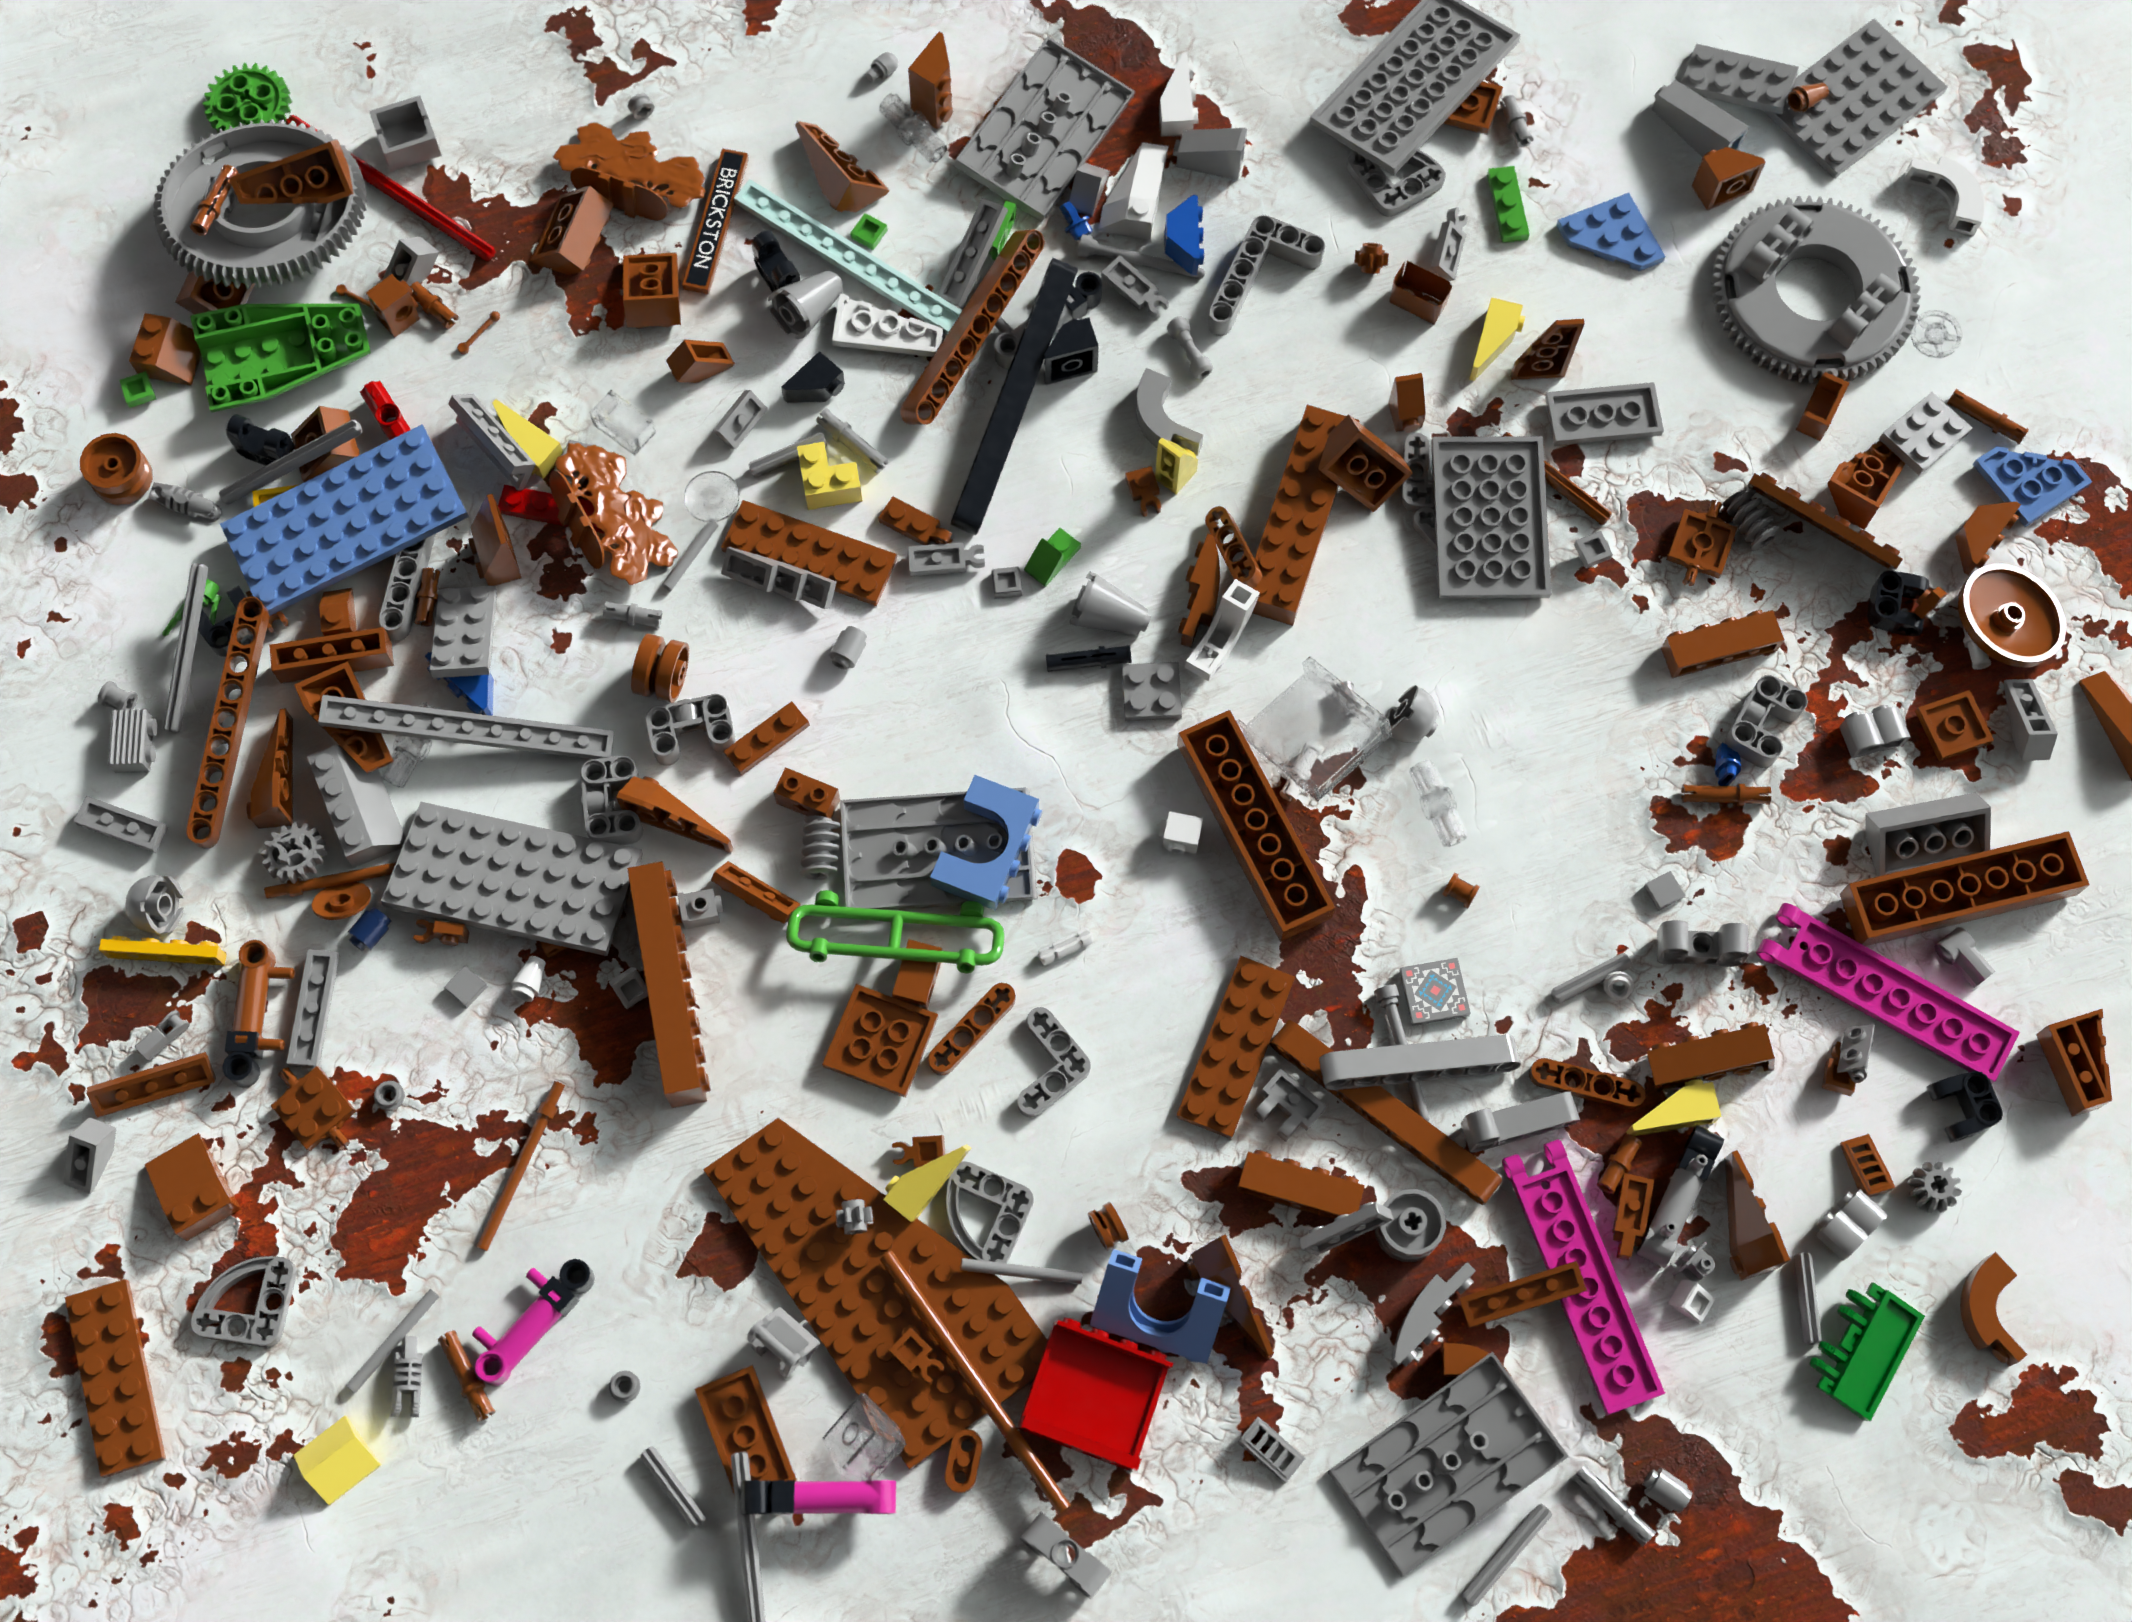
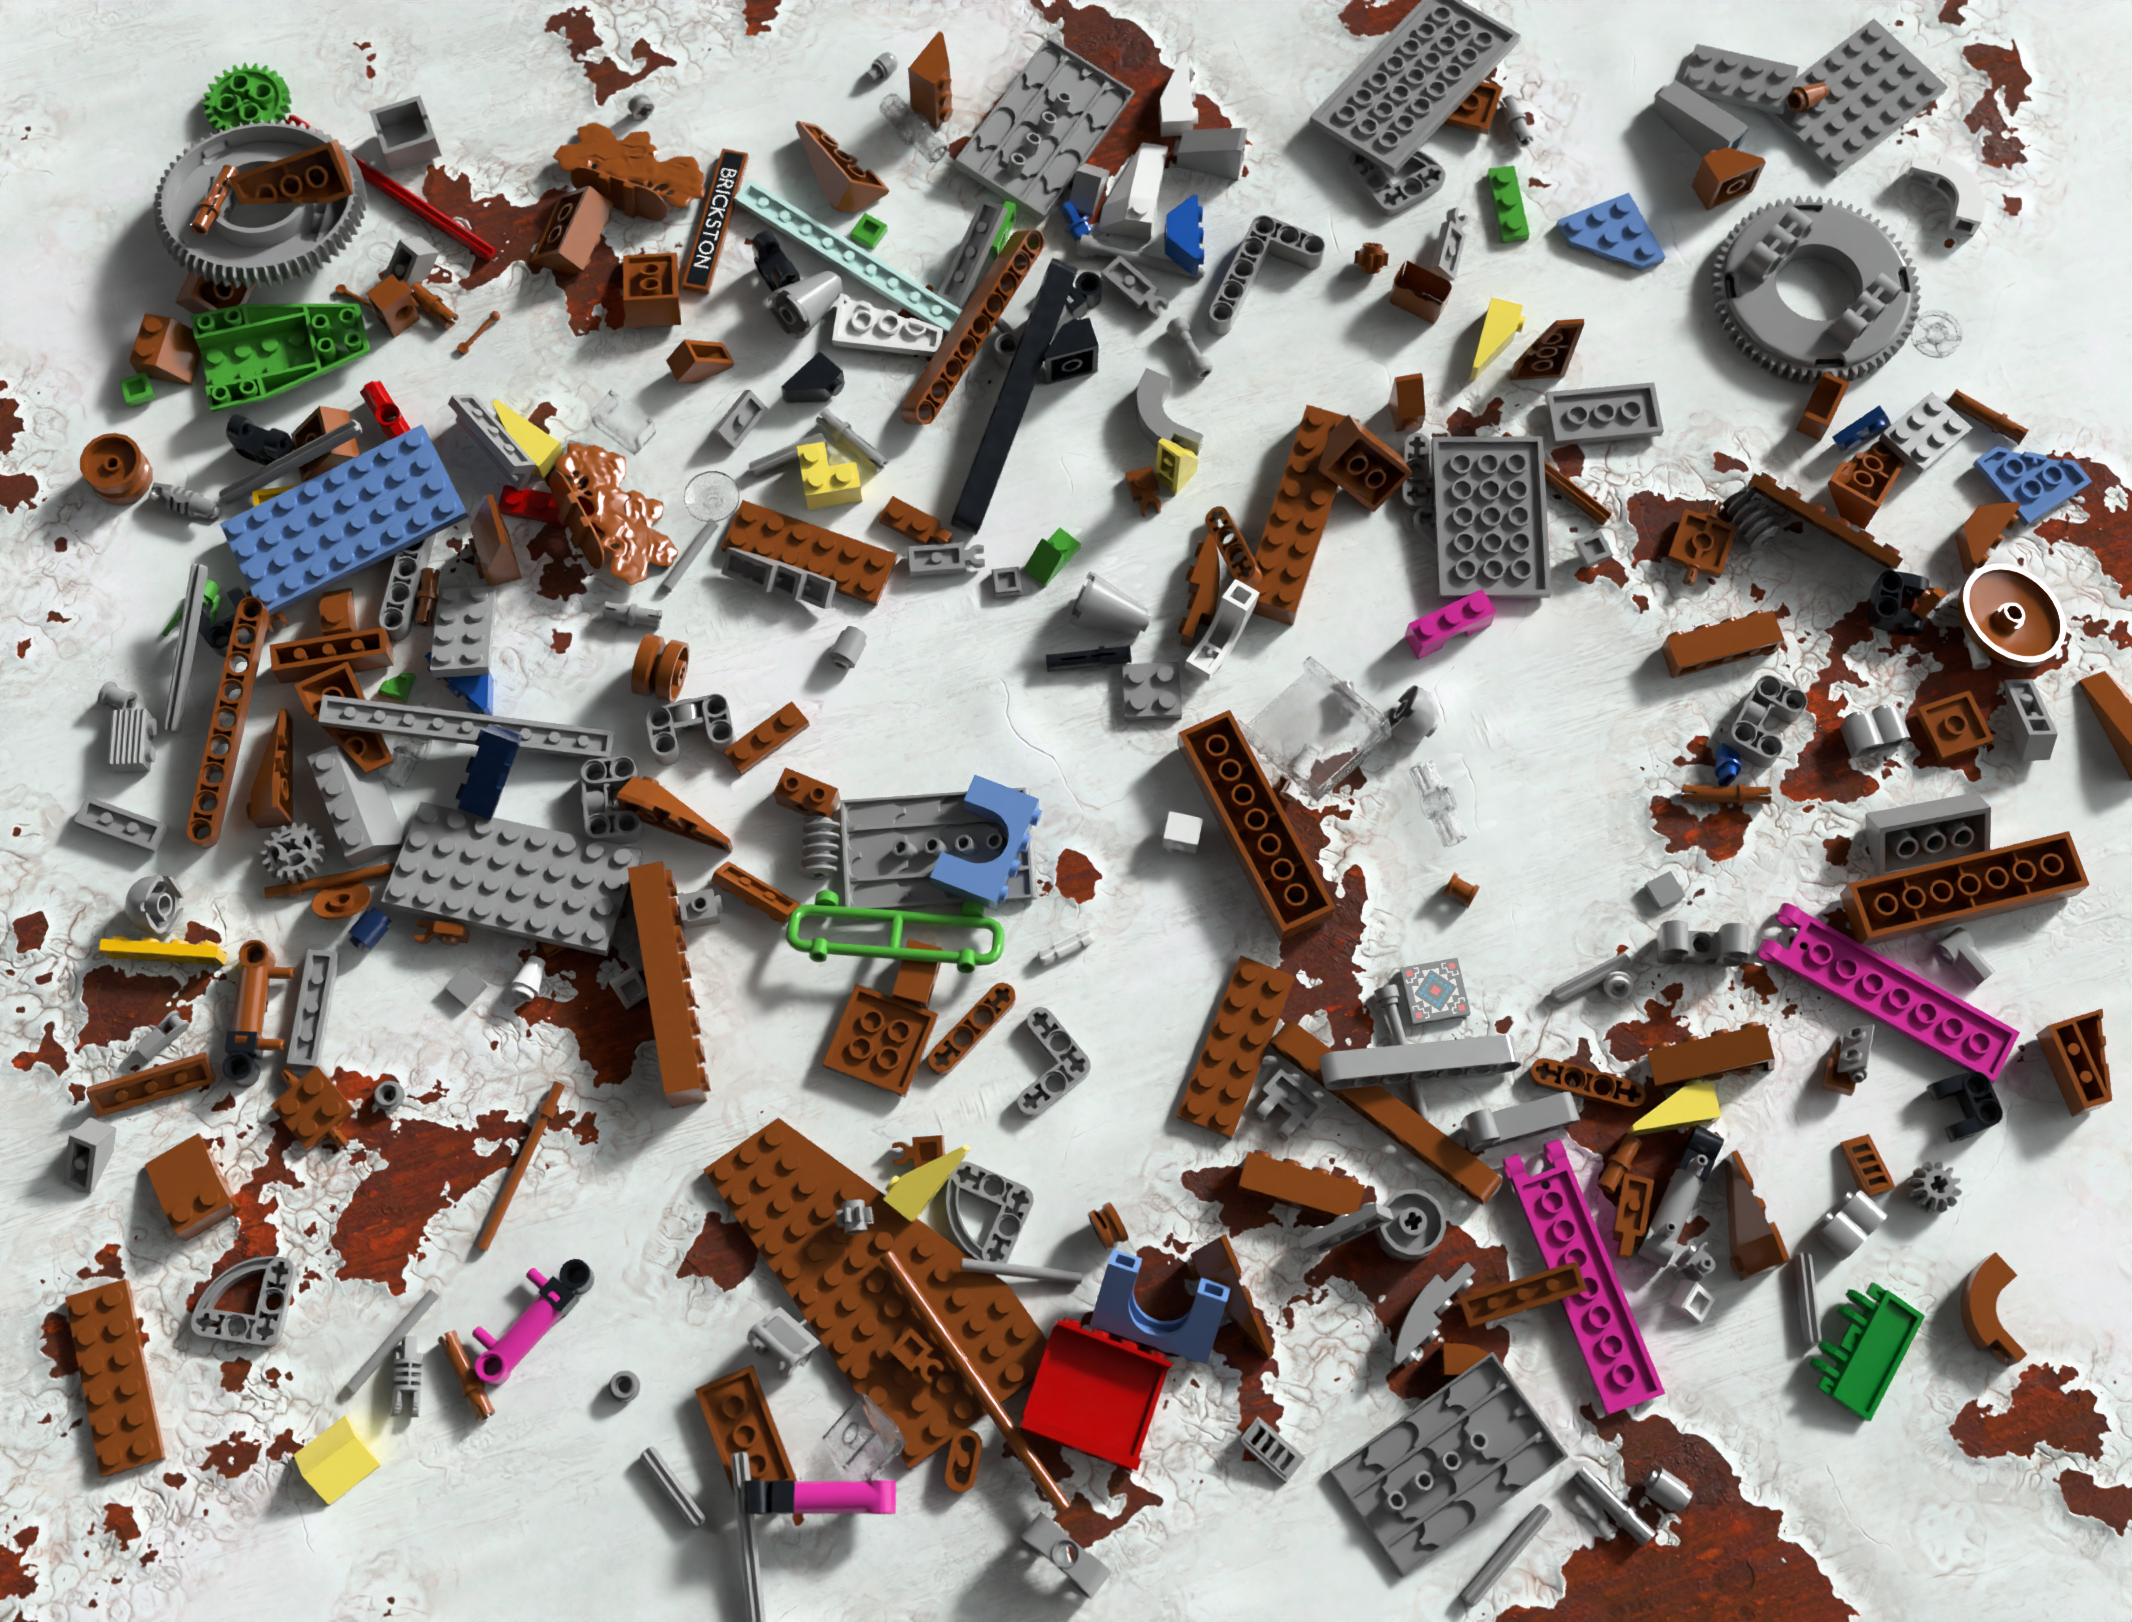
(398, 687): none -> bright green tile
(488, 771): none -> dark blue wedge
(1465, 615): none -> dark pink arch
(1861, 429): none -> blue wing

